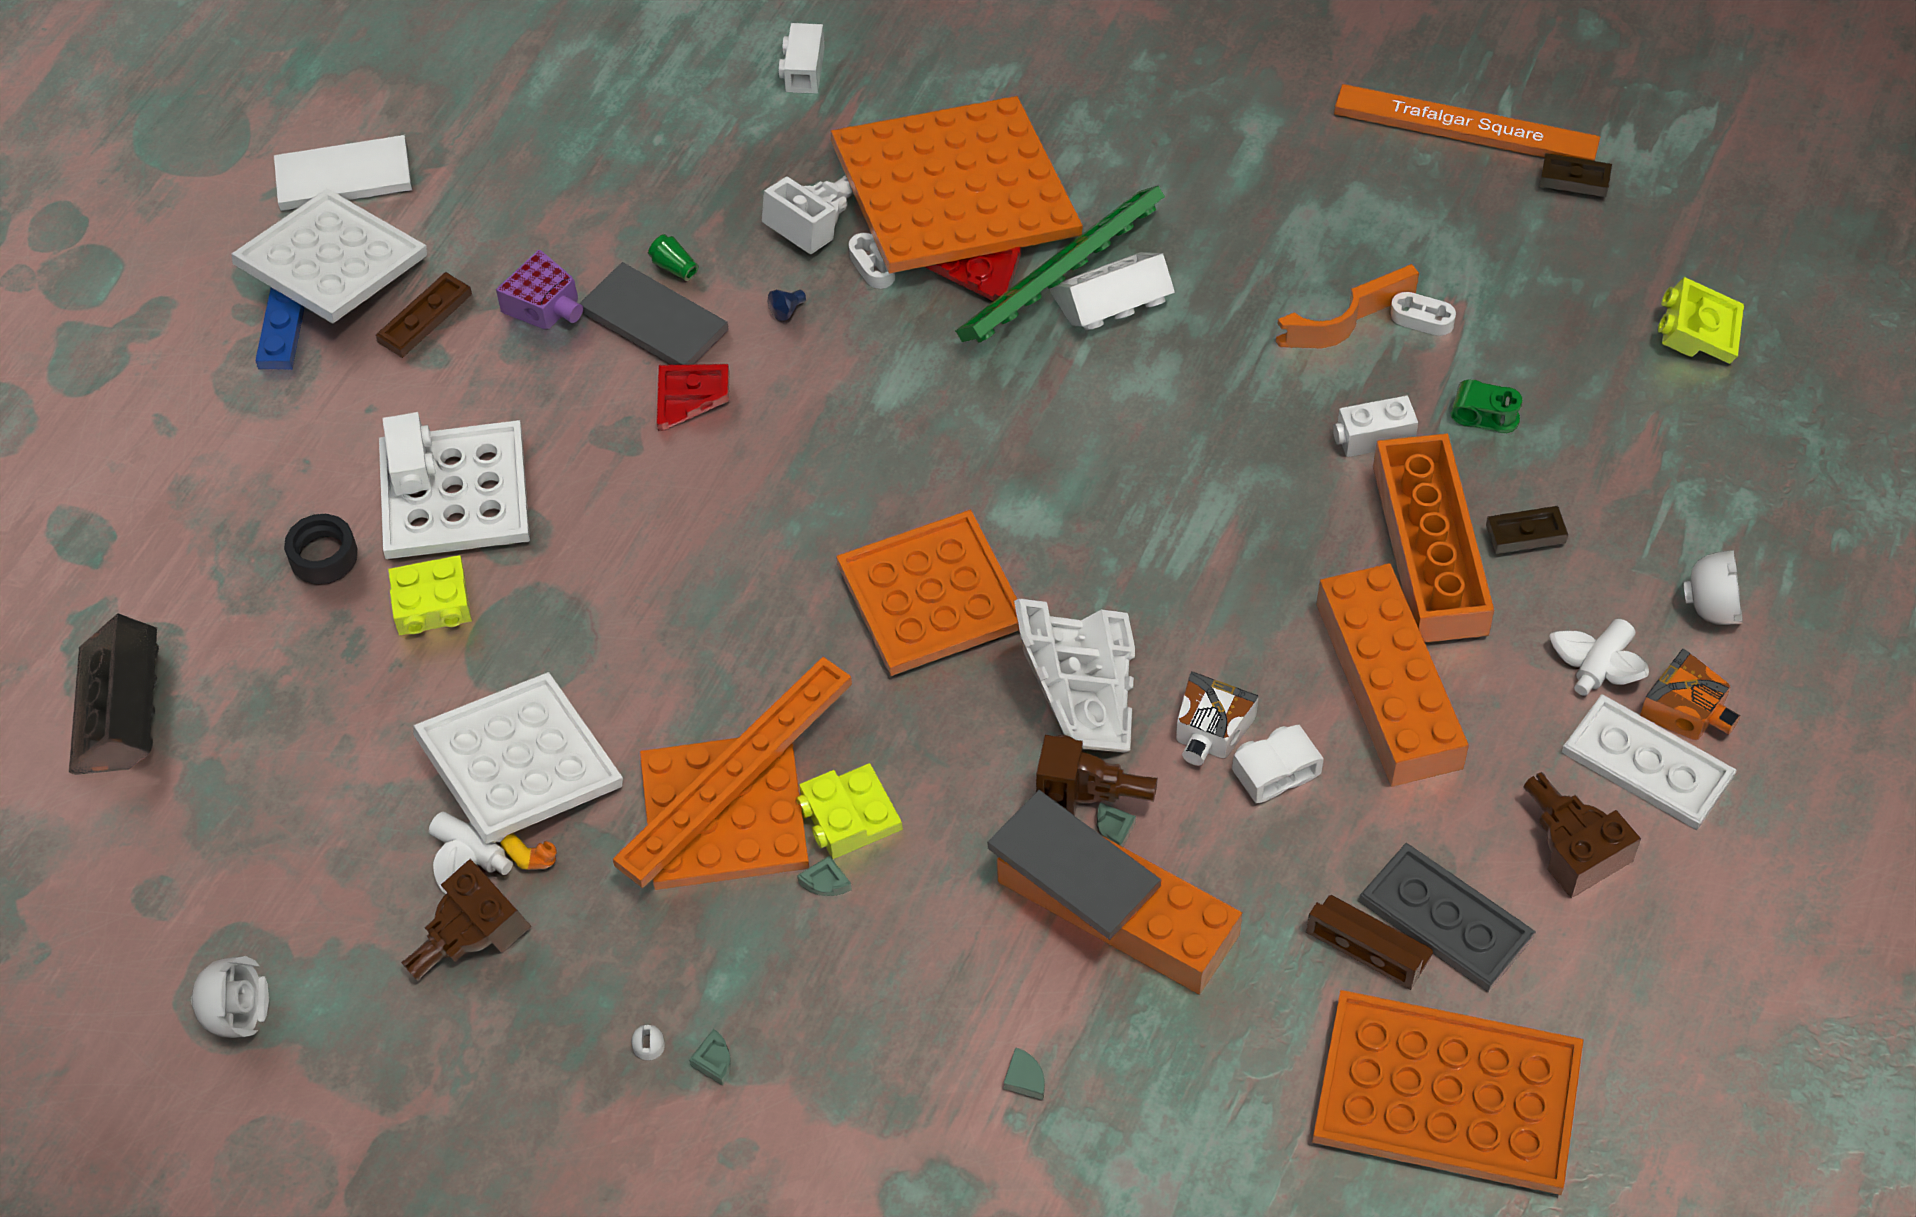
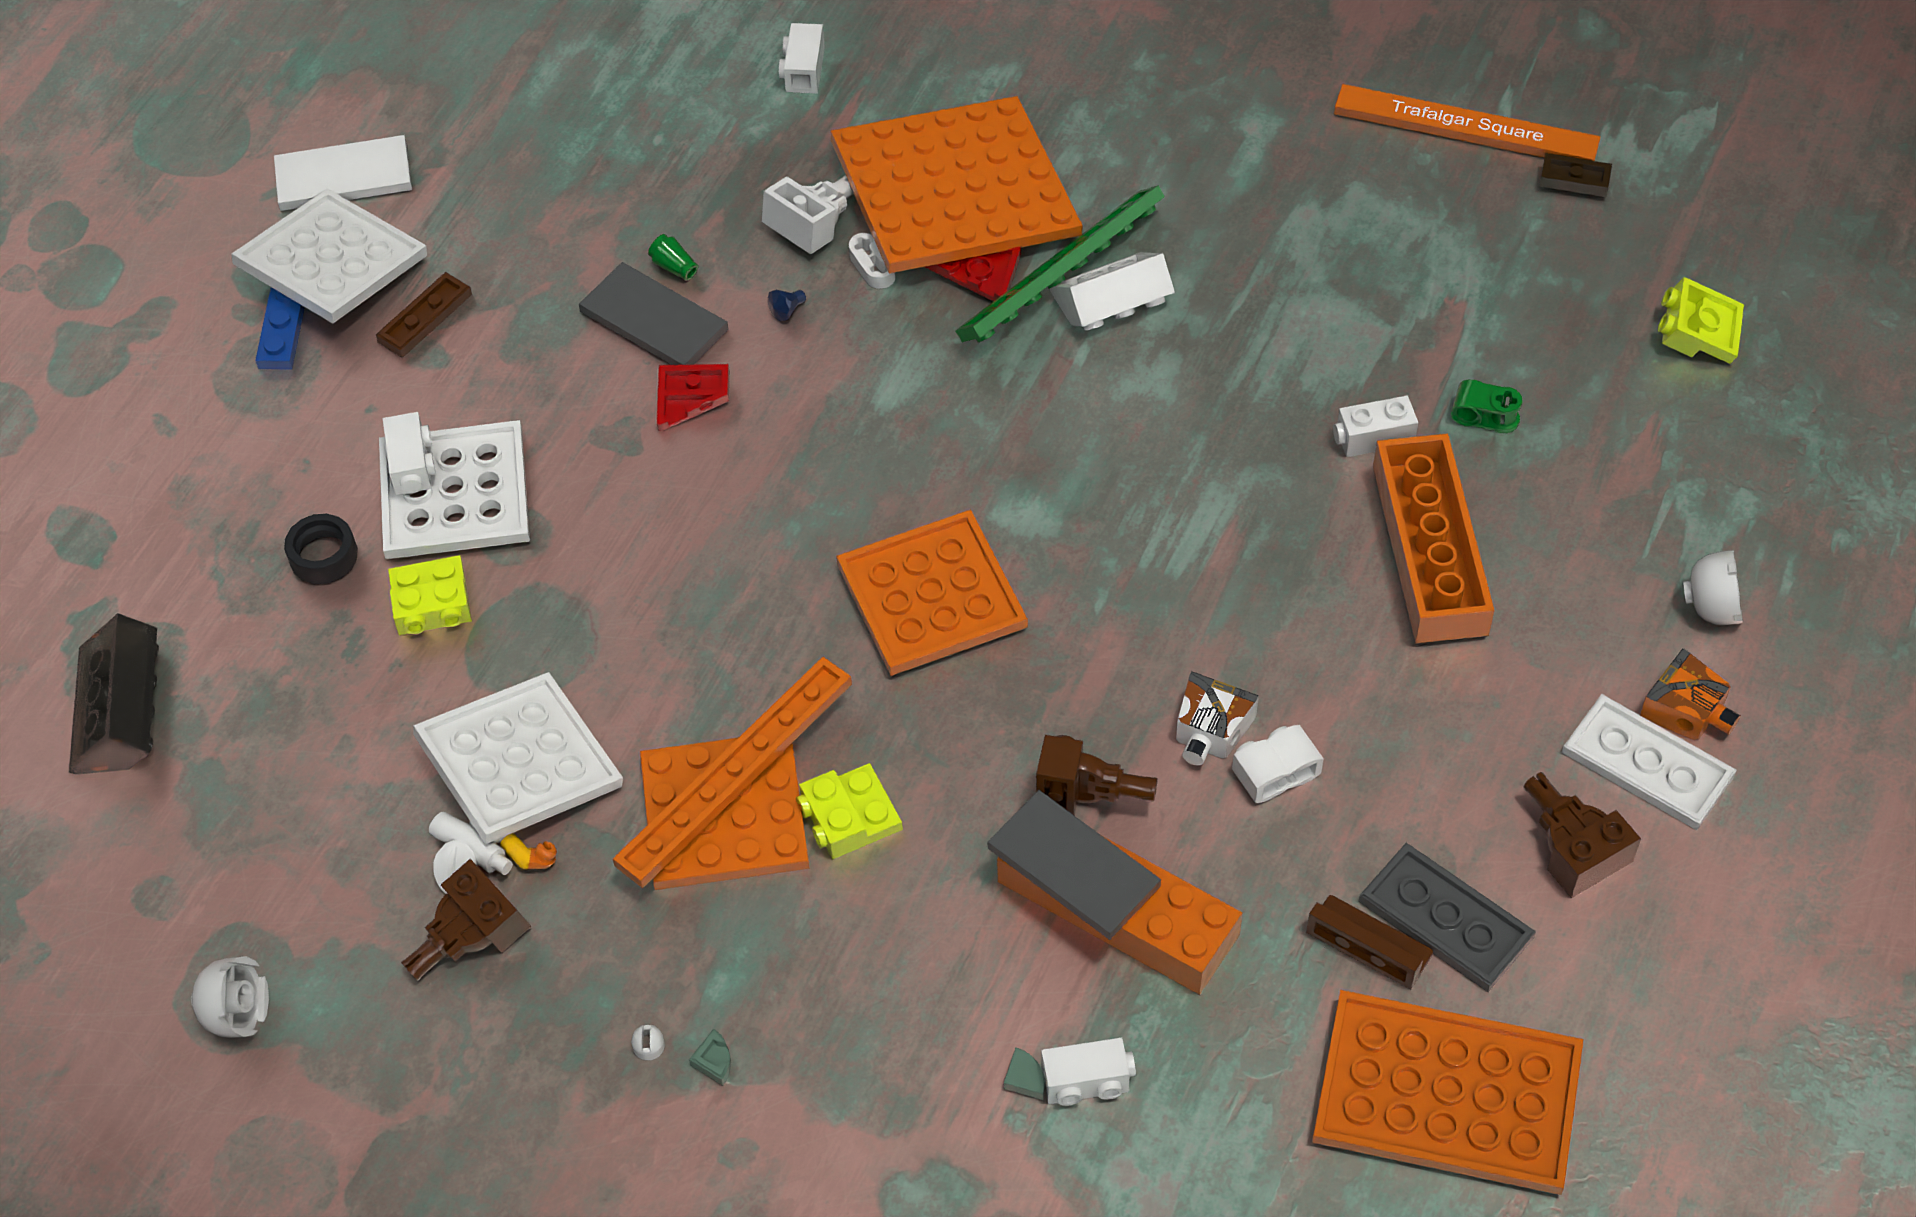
(540, 293): medium lavender torso -> none
(825, 879): sand green tile -> none
(1082, 671): white wedge -> none
(1087, 1071): none -> white brick
(1114, 824): sand green tile -> none
(1363, 301): orange piece -> none
(1391, 675): orange brick -> none
(1423, 313): white beam -> none
(1526, 529): dark brown plate -> none
(1600, 657): white plant -> none

